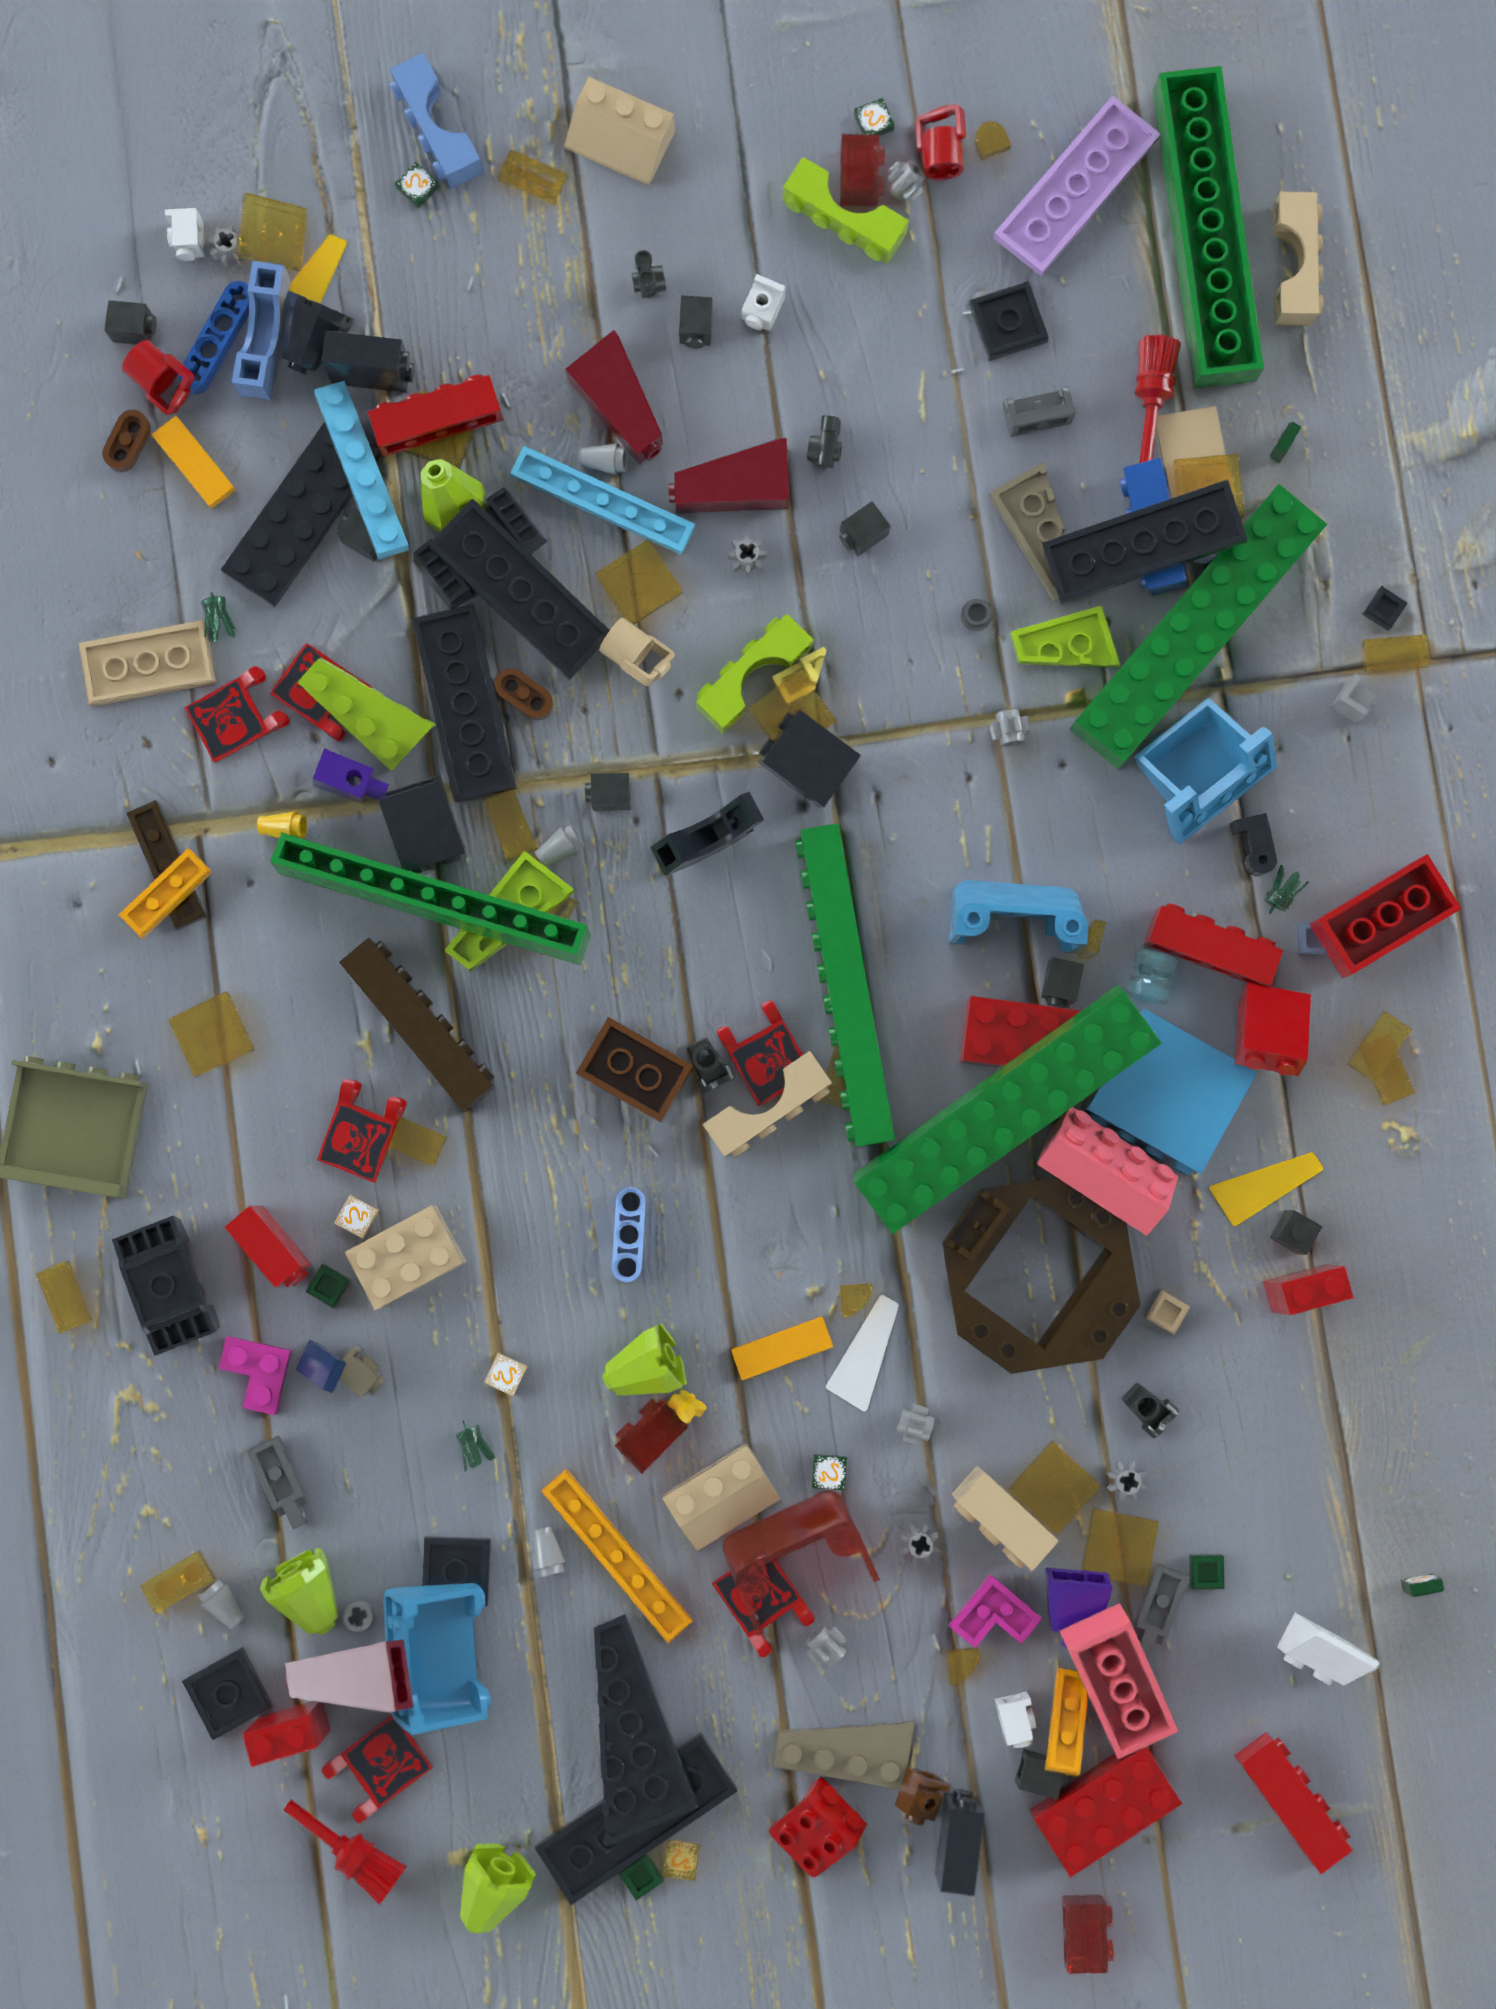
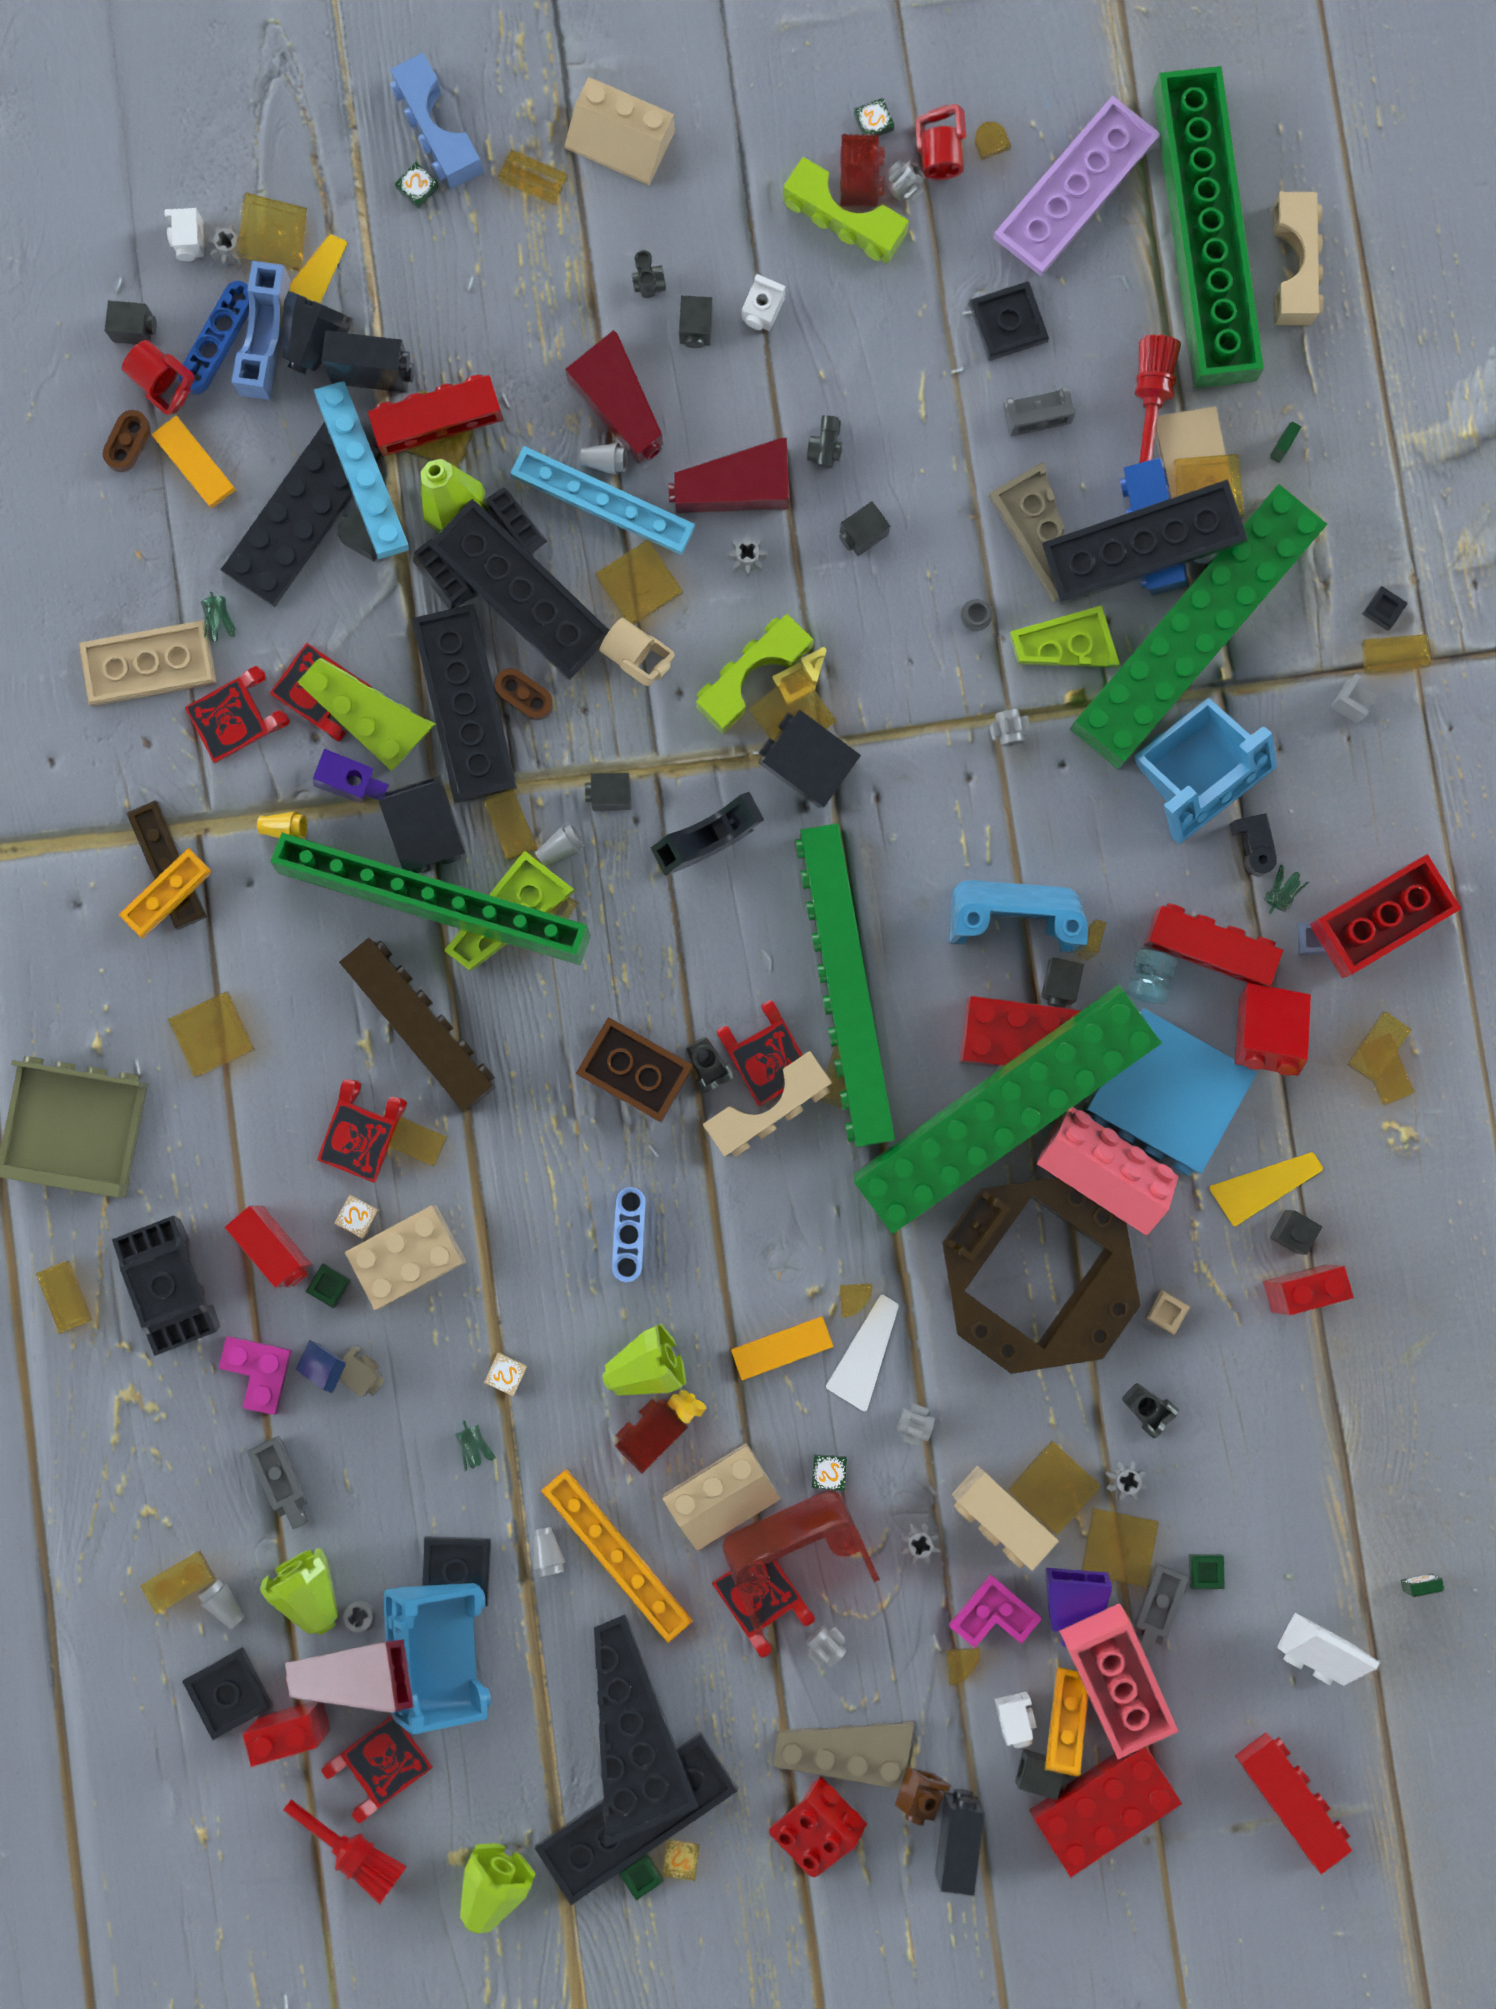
(1086, 1934): clear red brick -> none

